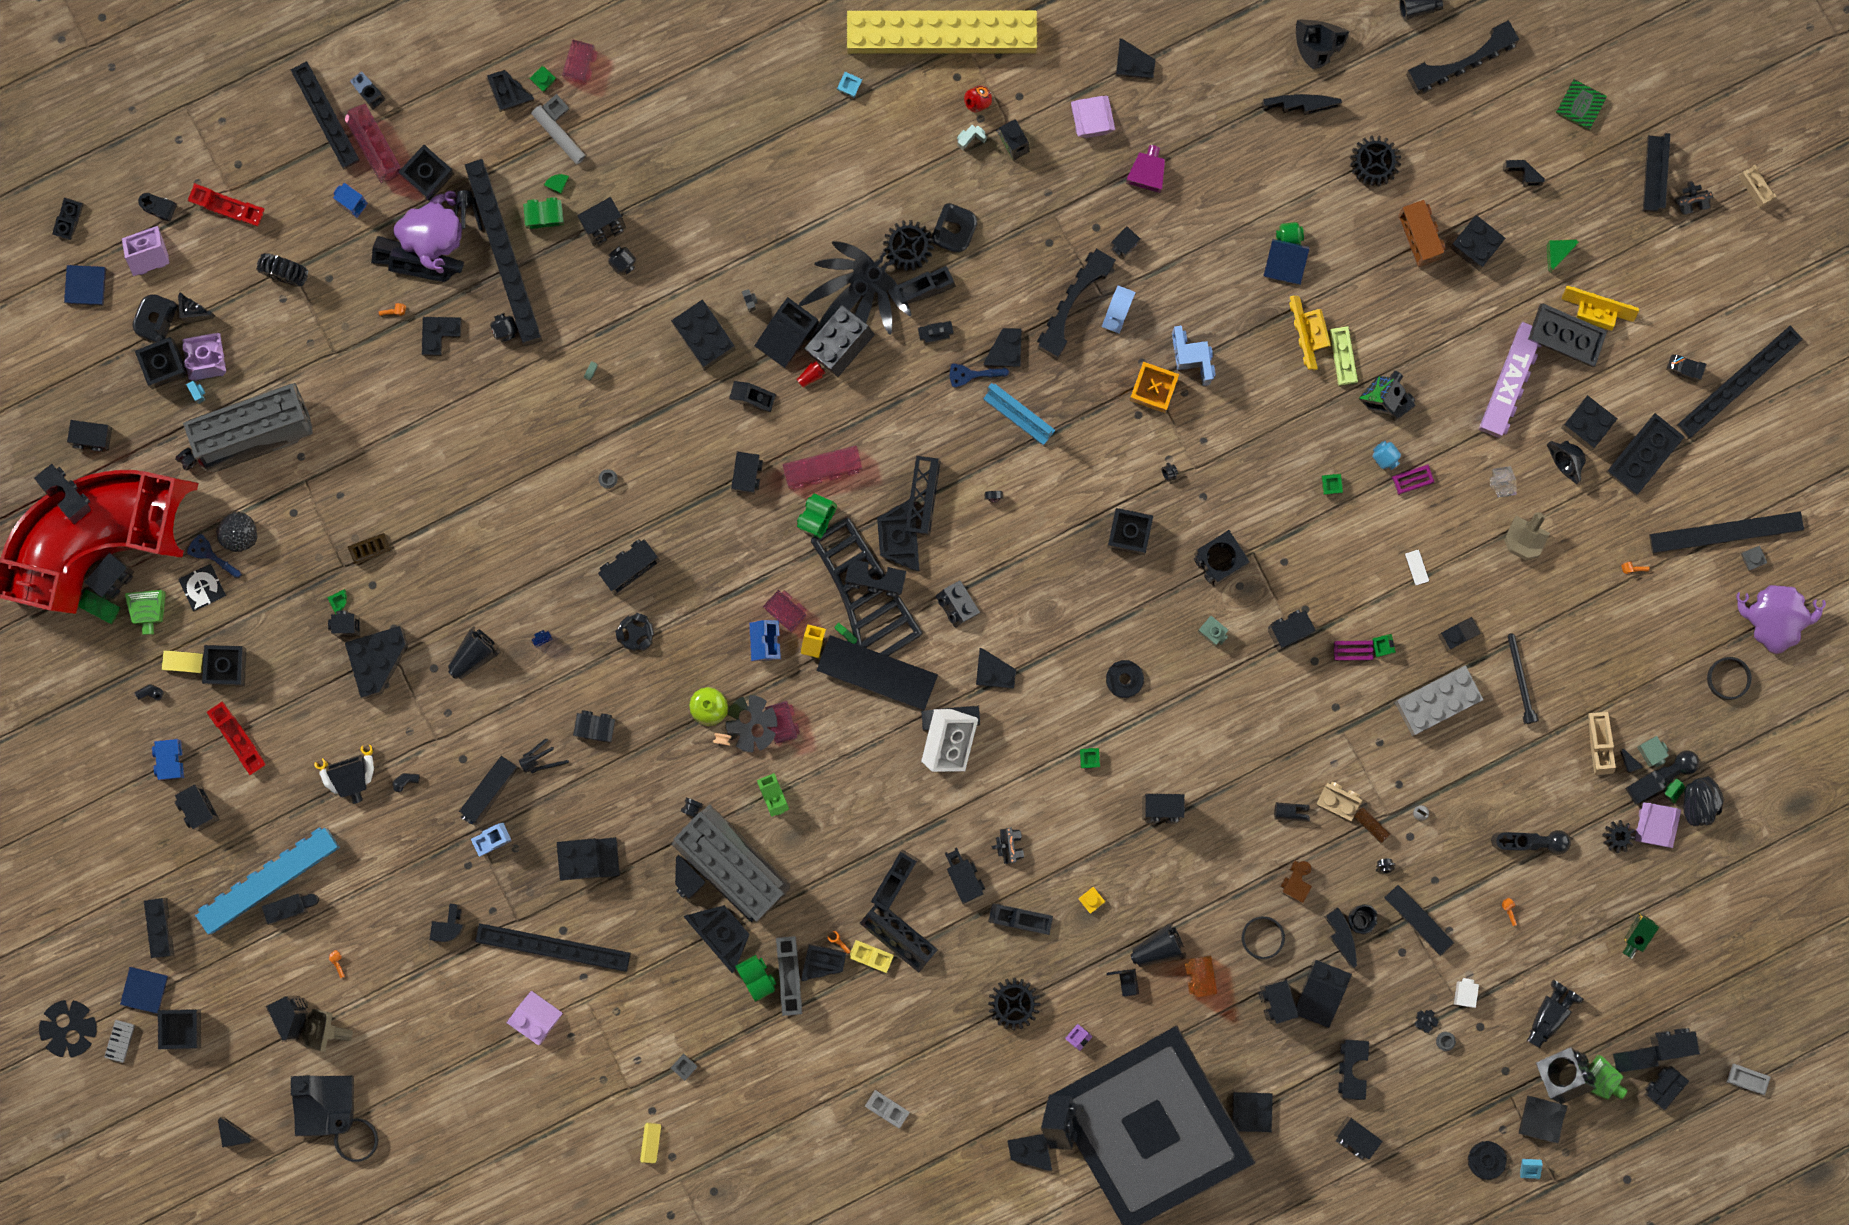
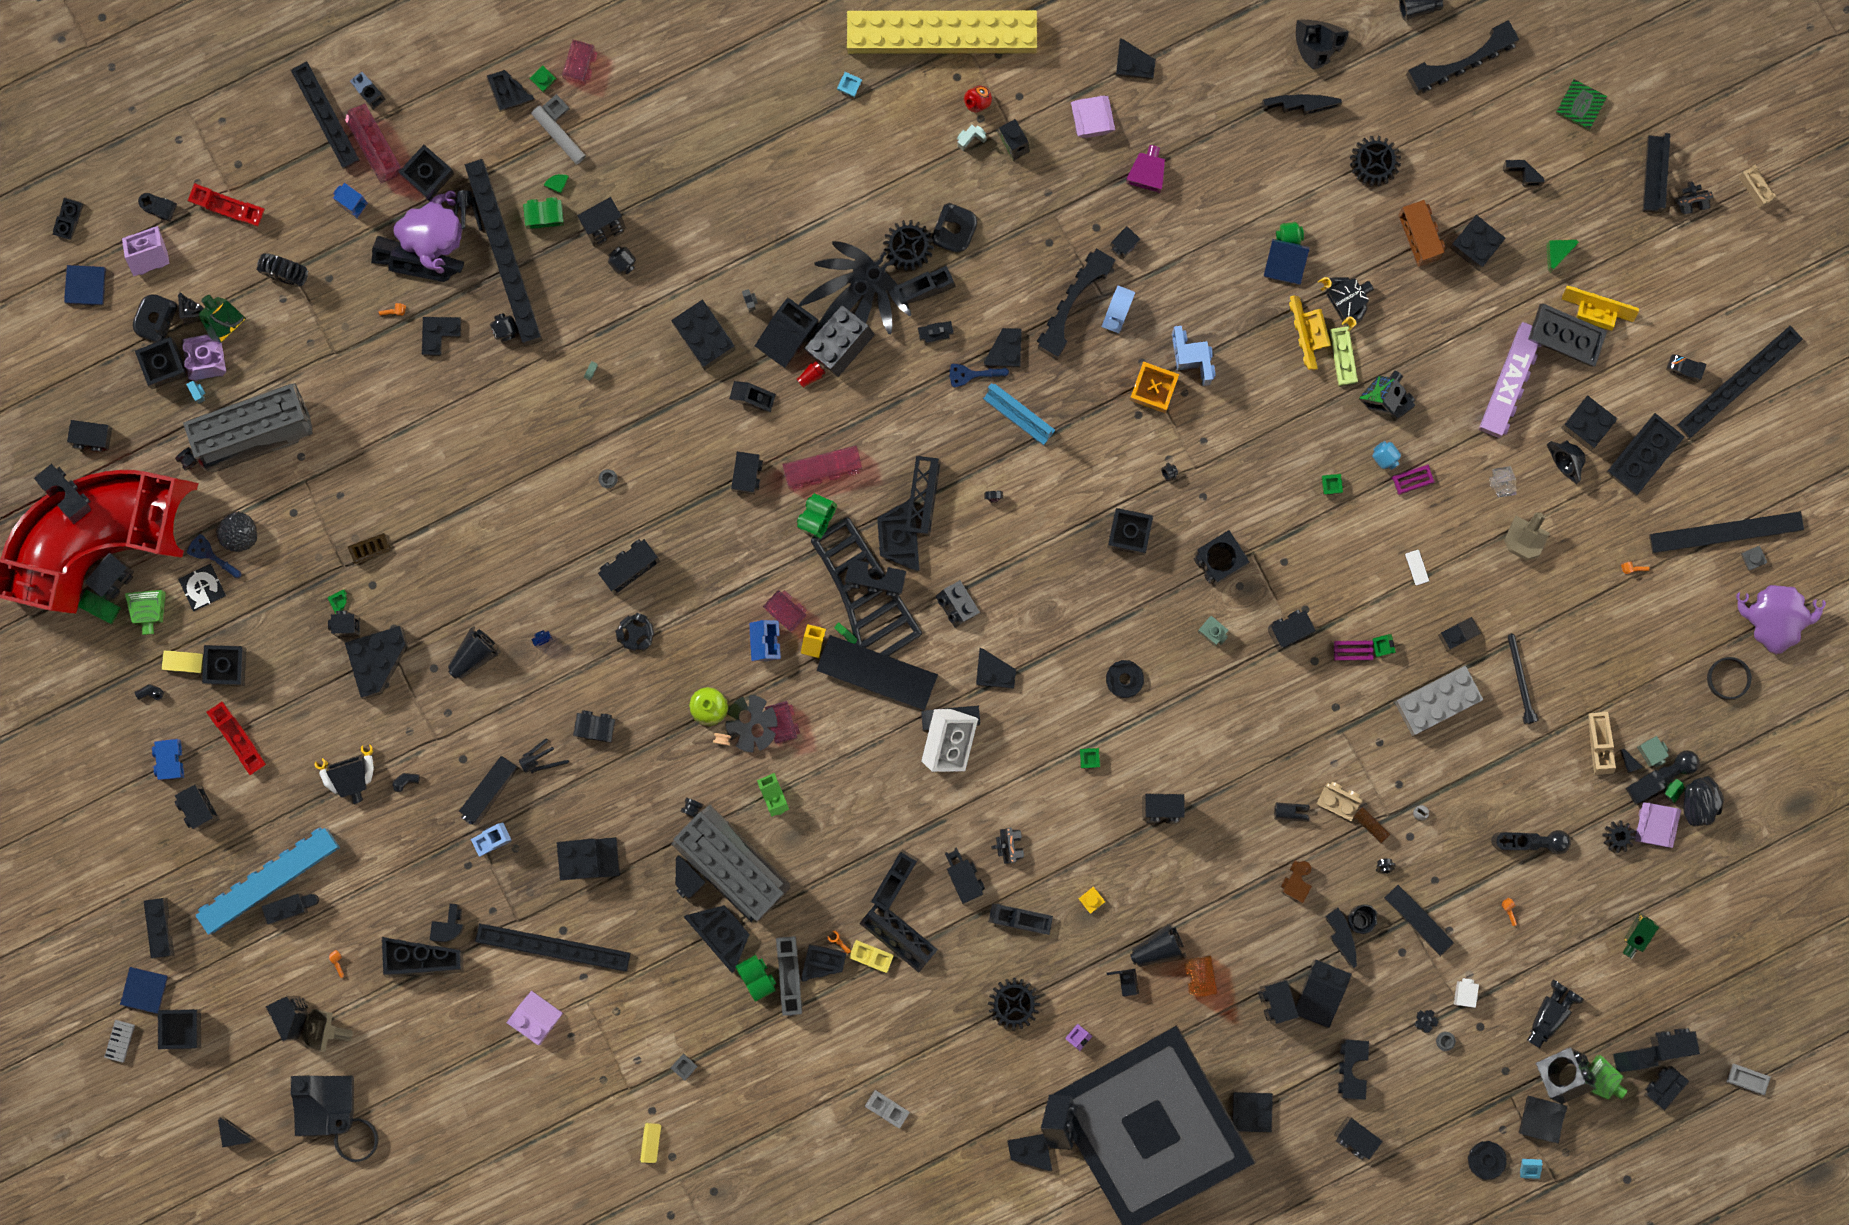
(51, 1030): black piece -> none
(219, 317): none -> dark green torso
(417, 959): none -> black wedge
(1282, 933): black tyre -> none
(1347, 298): none -> black torso

